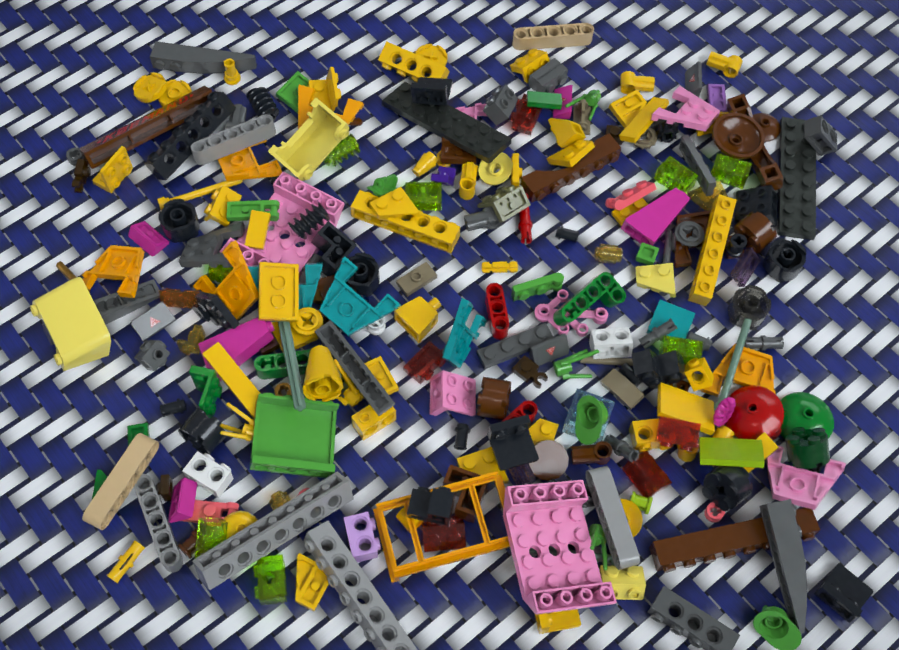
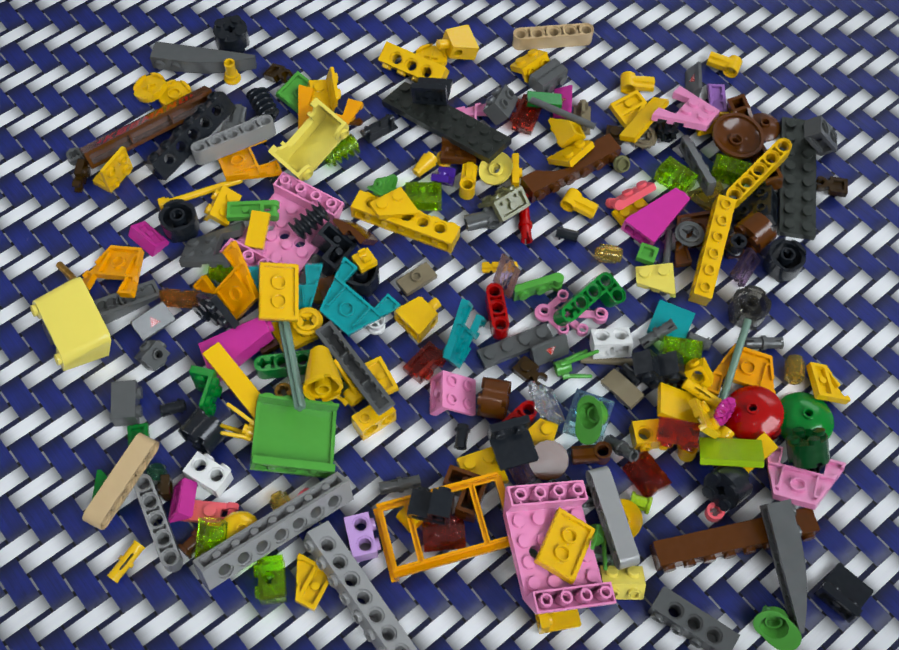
(126, 403): none -> dark grey brick
(156, 470): none -> clear green plate
(194, 337): clear yellow bracket -> none
(231, 34): none -> black brick
(276, 73): none -> dark brown plate
(353, 229): none -> reddish brown slope
(364, 260): none -> yellow tile
(379, 129): none -> black hinge
(400, 484): none -> dark grey pin
(459, 43): none -> yellow torso
(506, 275): none -> piece
(546, 402): none -> clear plate
(563, 113): none -> dark grey bar
(564, 545): none -> yellow tile
(575, 202): none -> yellow piece
(592, 98): bright green plant -> none
(621, 164): none -> olive plate
(701, 393): none -> yellow pin
(701, 411): none -> yellow wing
(761, 166): none -> yellow beam
(794, 369): none -> clear yellow brick
(825, 384): none -> yellow wing
(835, 185): none -> dark brown plate

